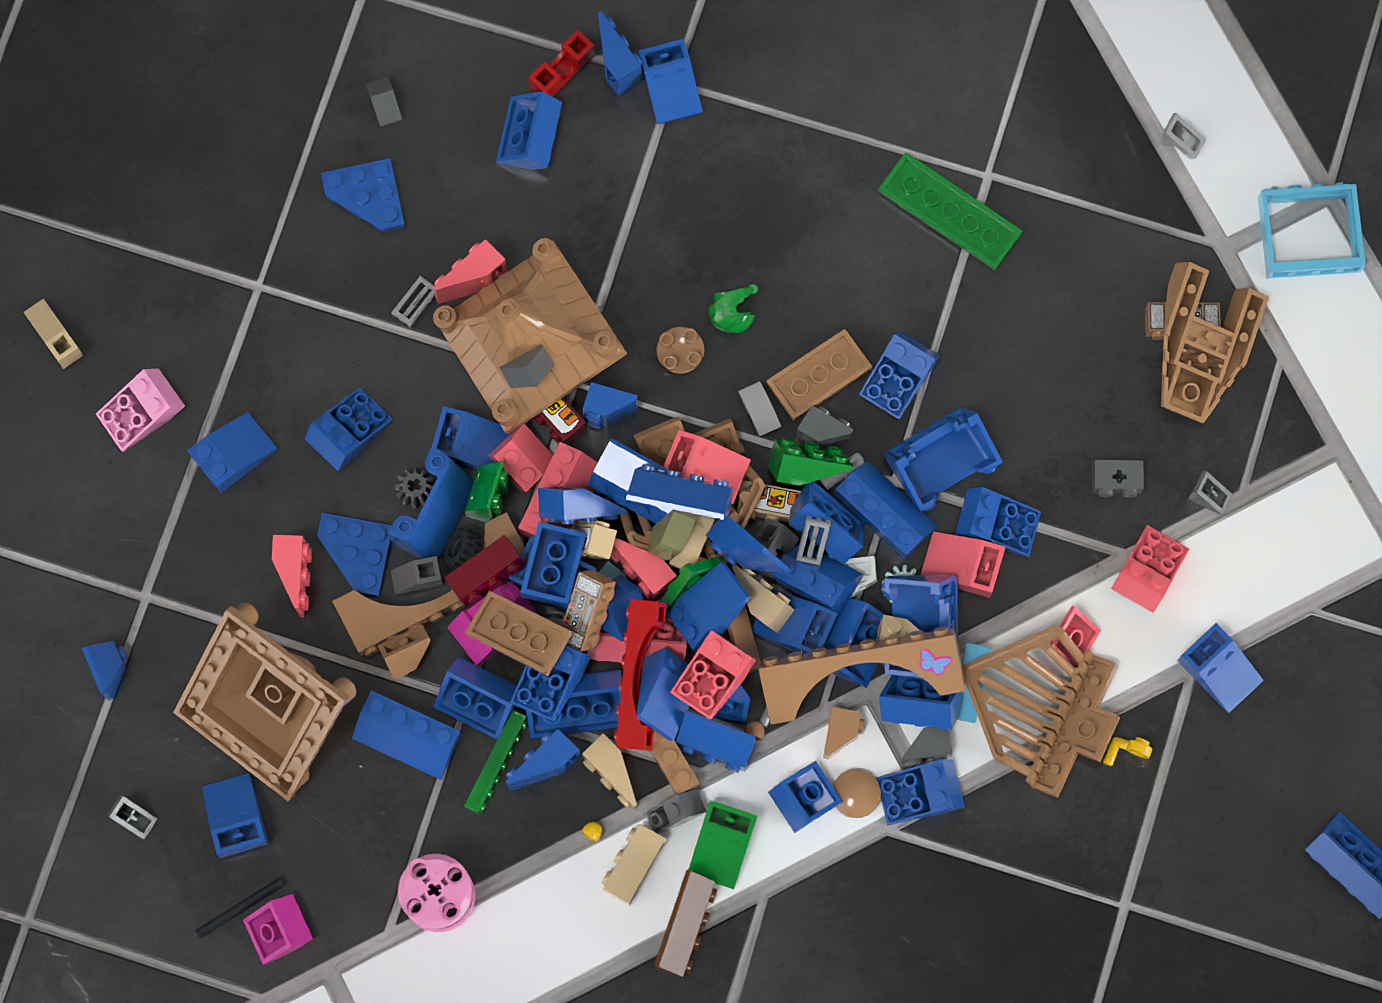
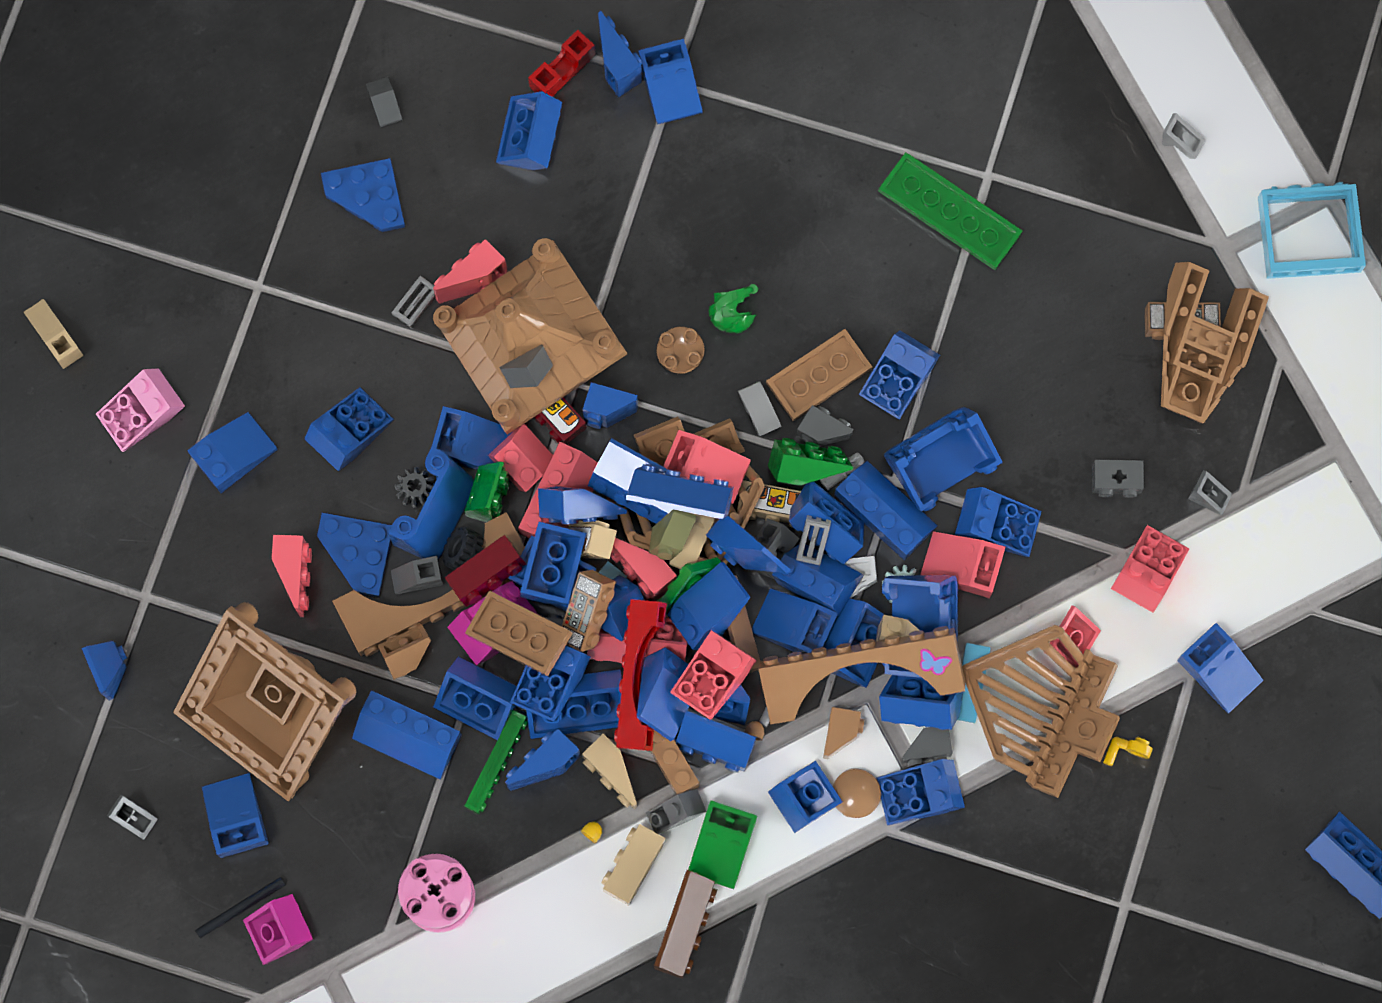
(763, 604): tan slope -> none

